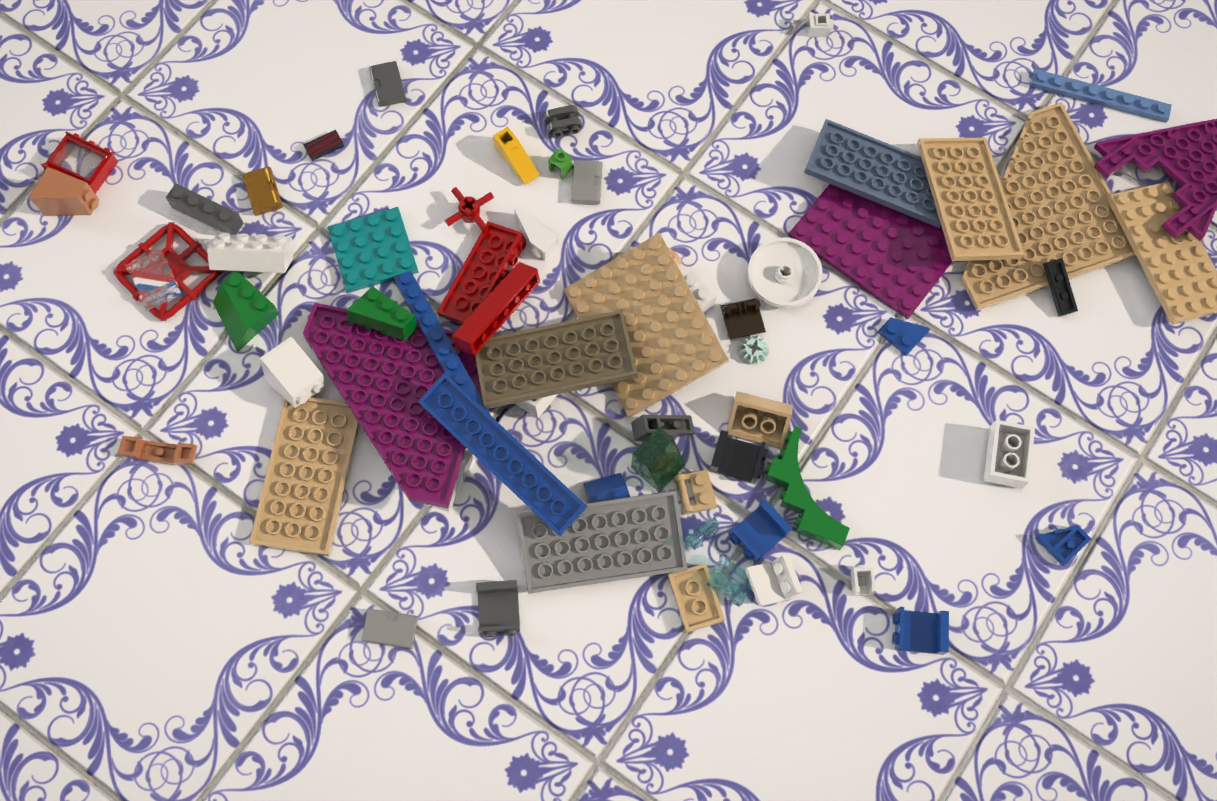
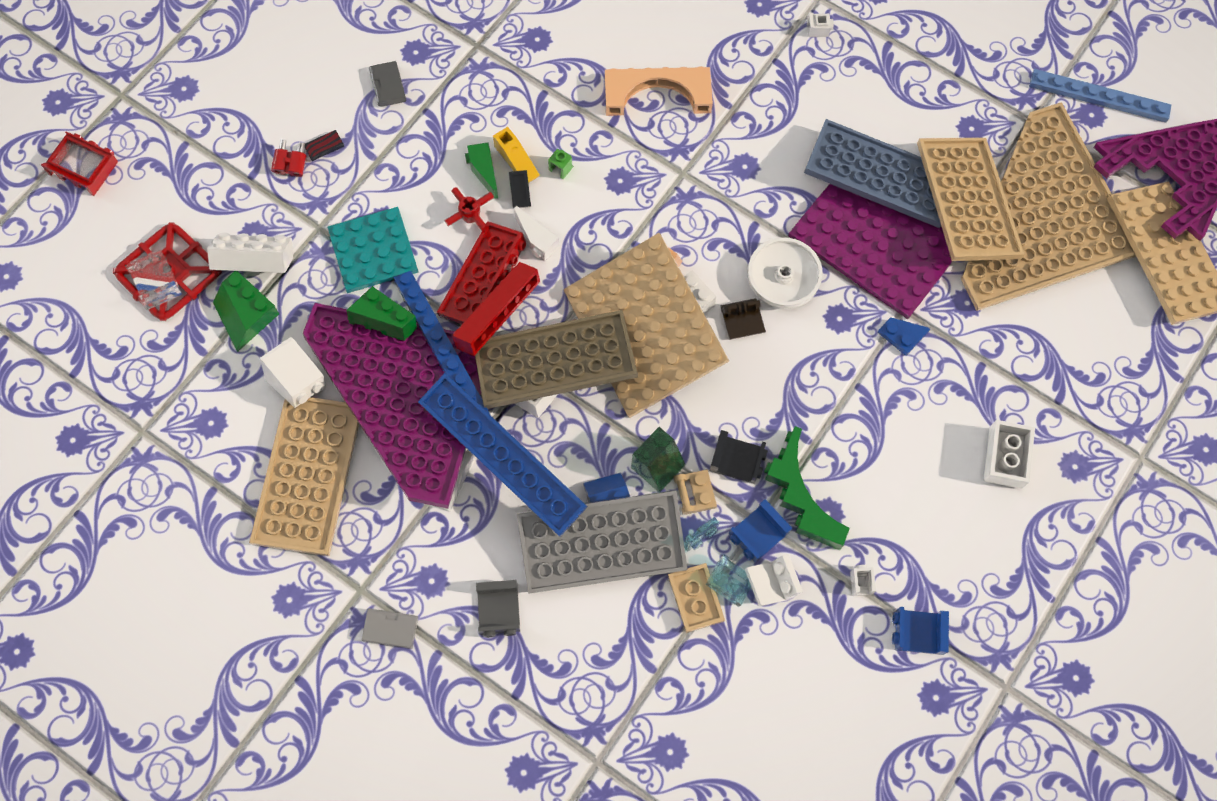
(63, 195): nougat slope -> none
(157, 451): nougat slope -> none
(204, 210): dark grey brick -> none
(262, 191): pearl gold piece -> none
(289, 162): none -> red piece
(481, 165): none -> green slope
(519, 189): none -> black tile
(562, 121): dark grey brick -> none
(586, 182): light grey piece -> none
(672, 424): dark grey slope -> none
(690, 82): none -> light nougat arch
(759, 355): light aqua gear -> none
(759, 419): tan slope -> none
(1060, 287): black tile -> none
(1064, 543): blue wing -> none

